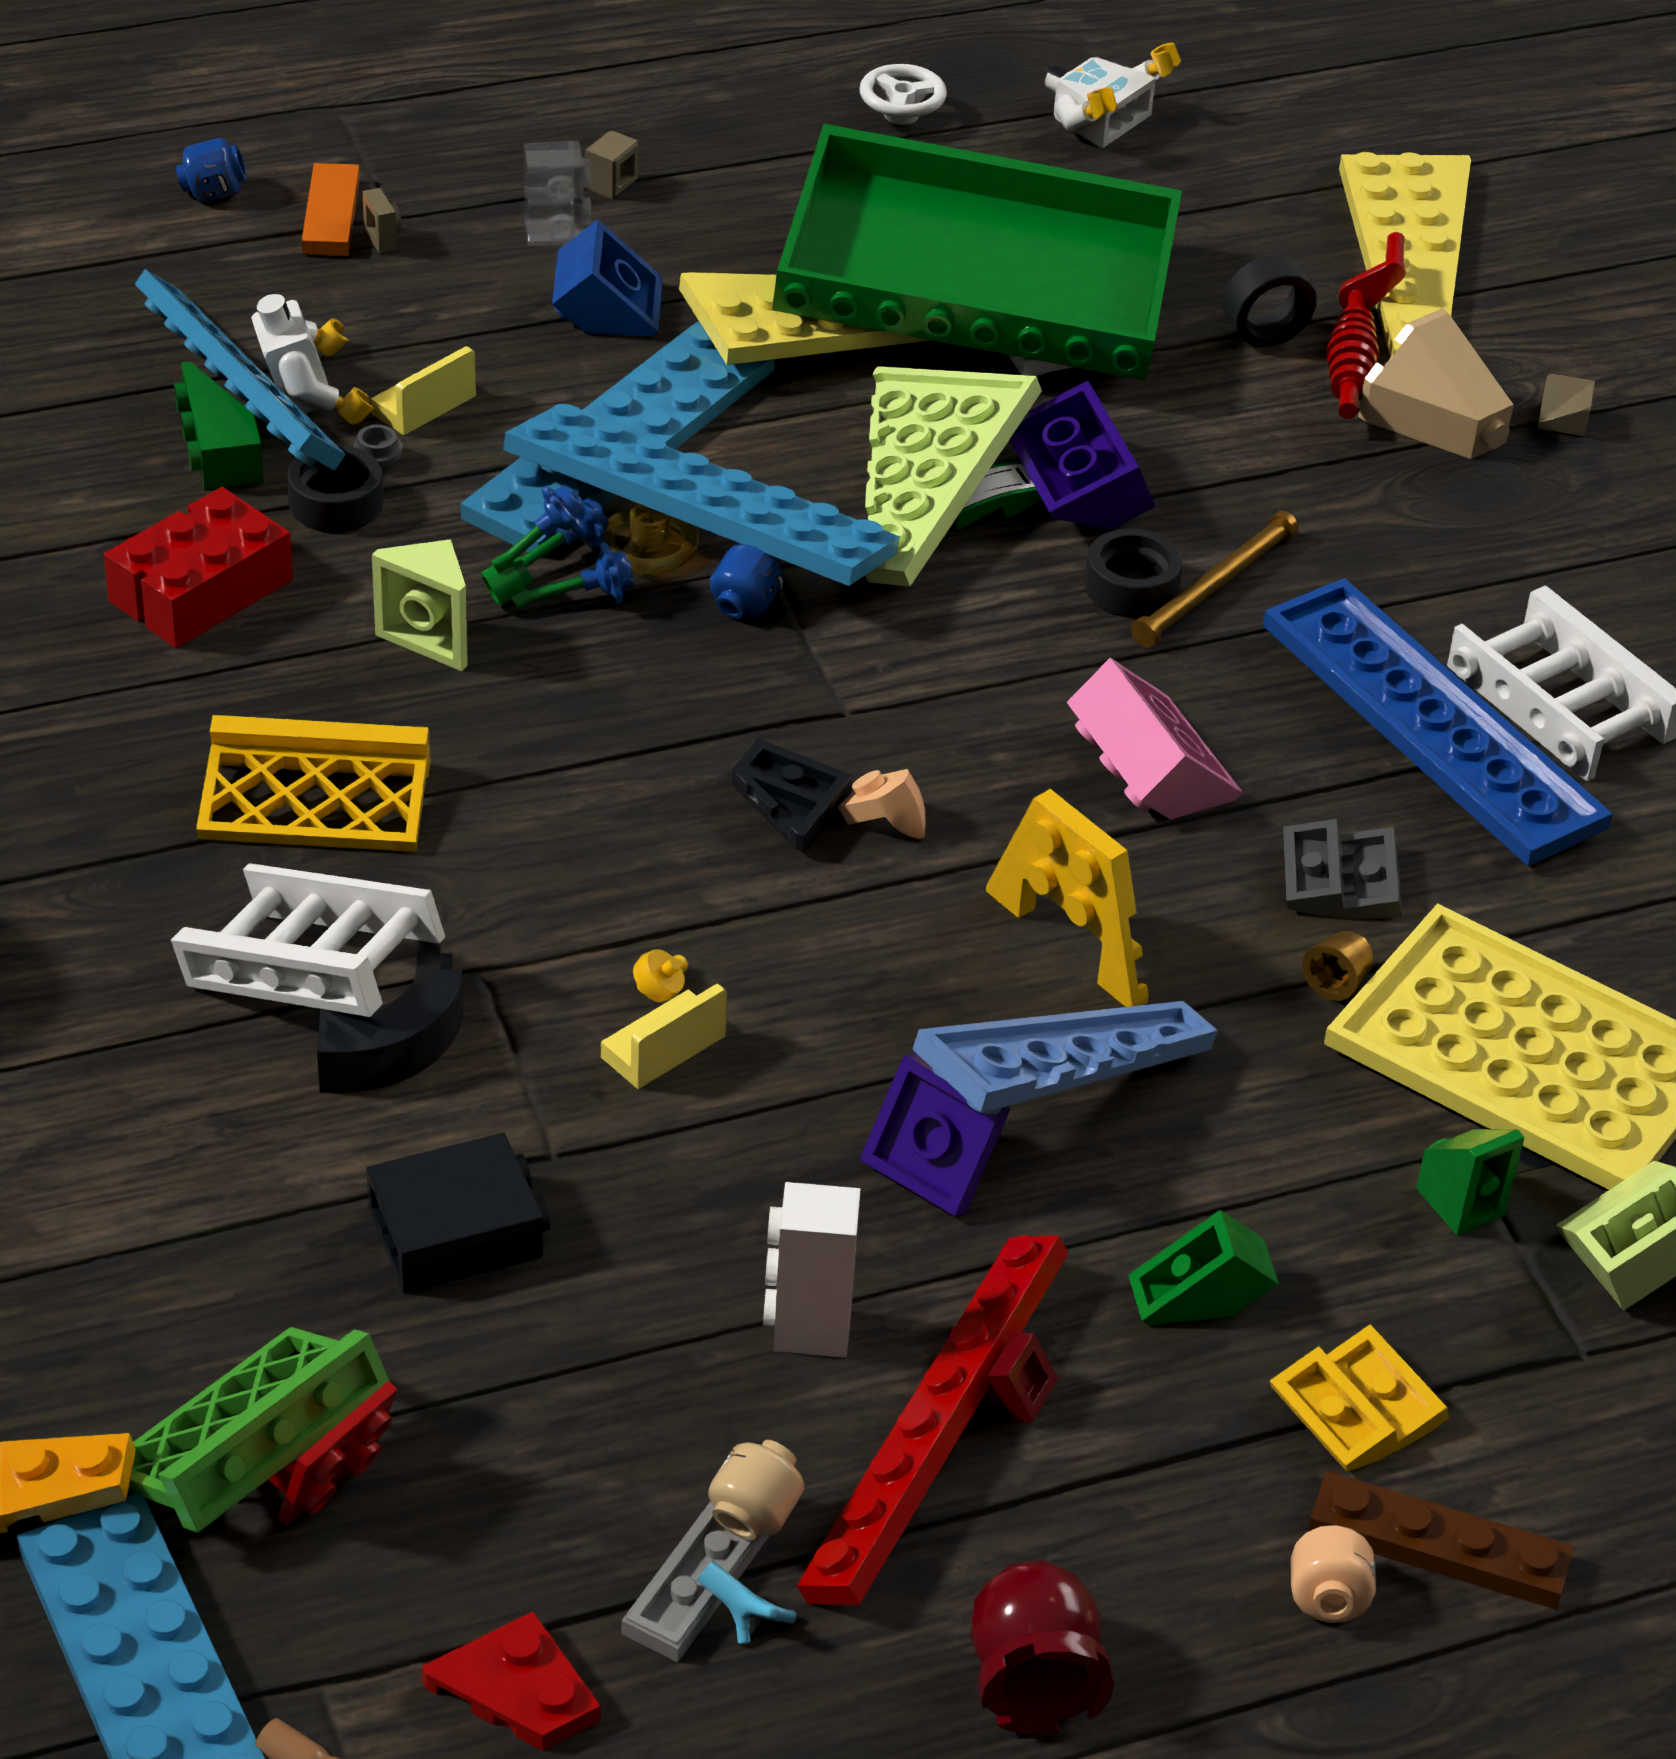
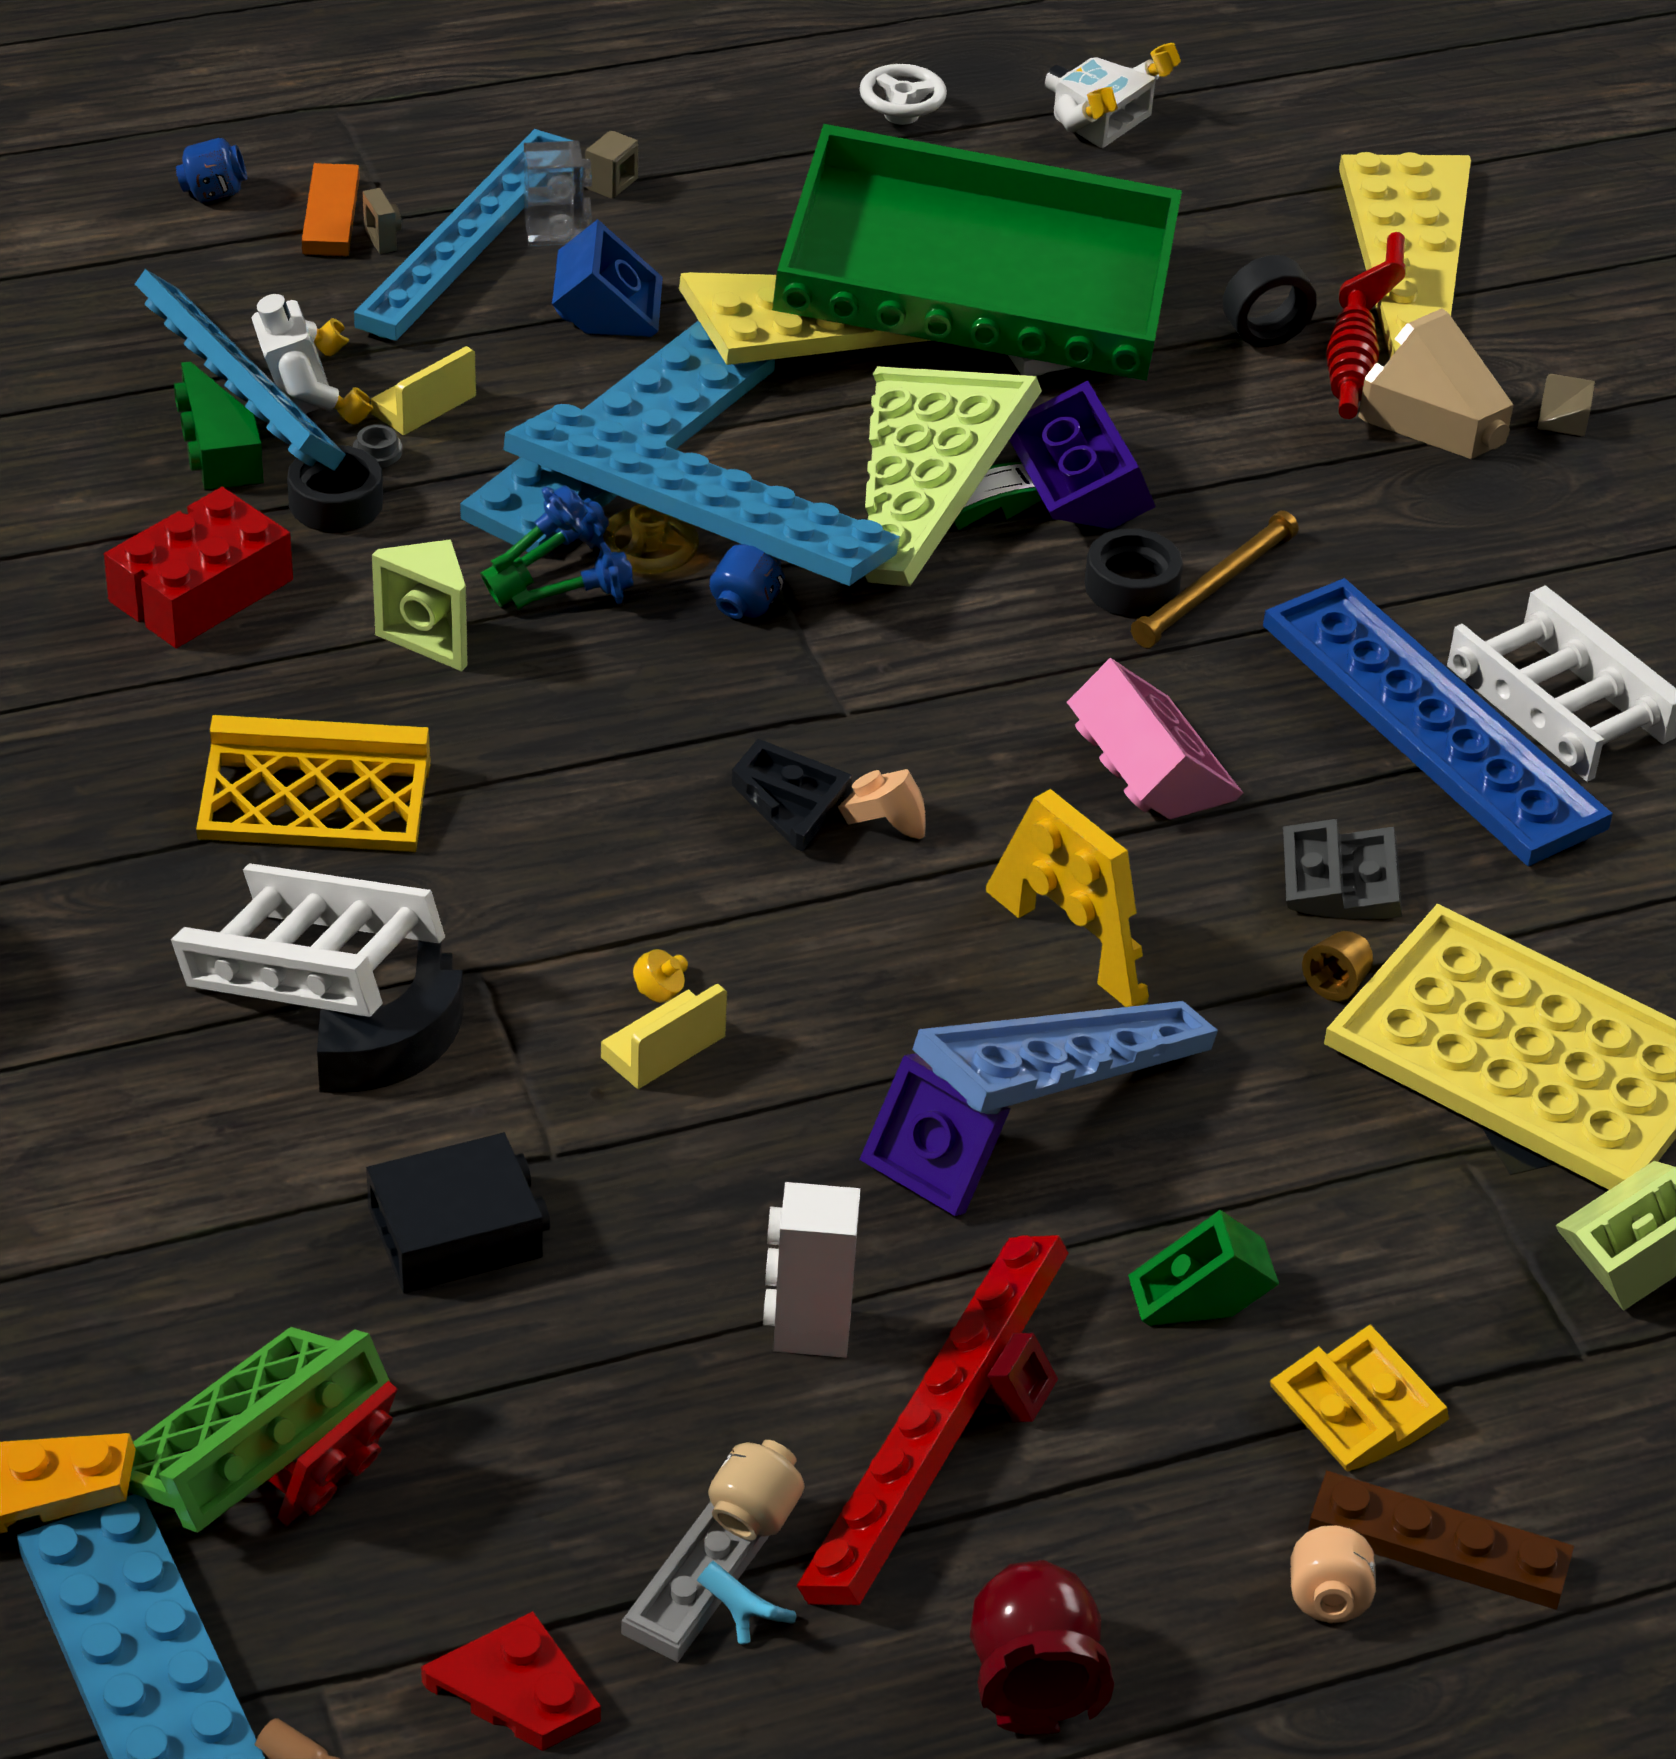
(449, 248): none -> dark azure plate
(1470, 1176): green slope -> none

